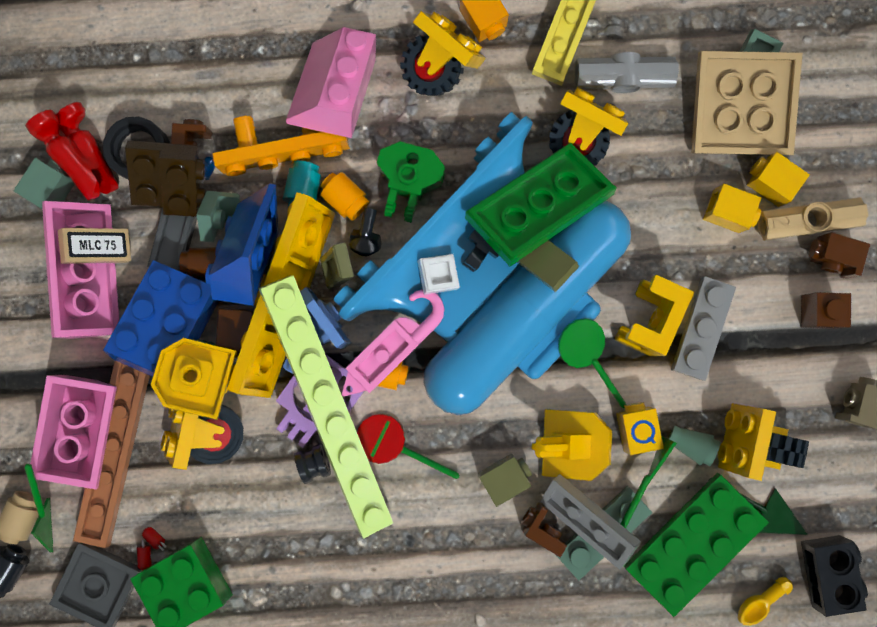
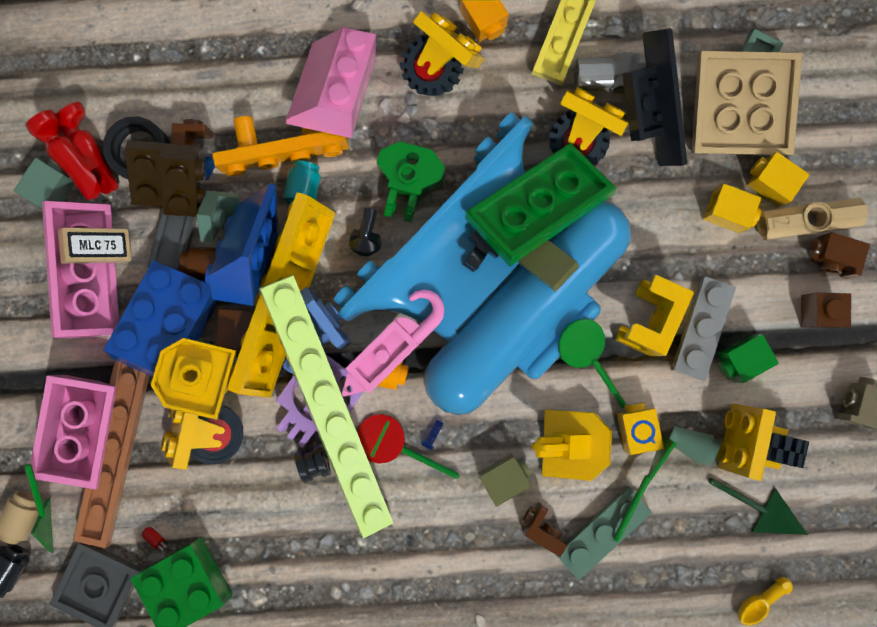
(144, 556): red piece -> none
(336, 266): olive tile -> none
(344, 195): light orange brick -> none
(432, 435): none -> clear blue piece
(438, 274): white tile -> none
(590, 521): light grey plate -> none
(655, 101): none -> black bracket
(696, 544): green plate -> none
(747, 359): none -> green brick
(826, 578): black brick -> none

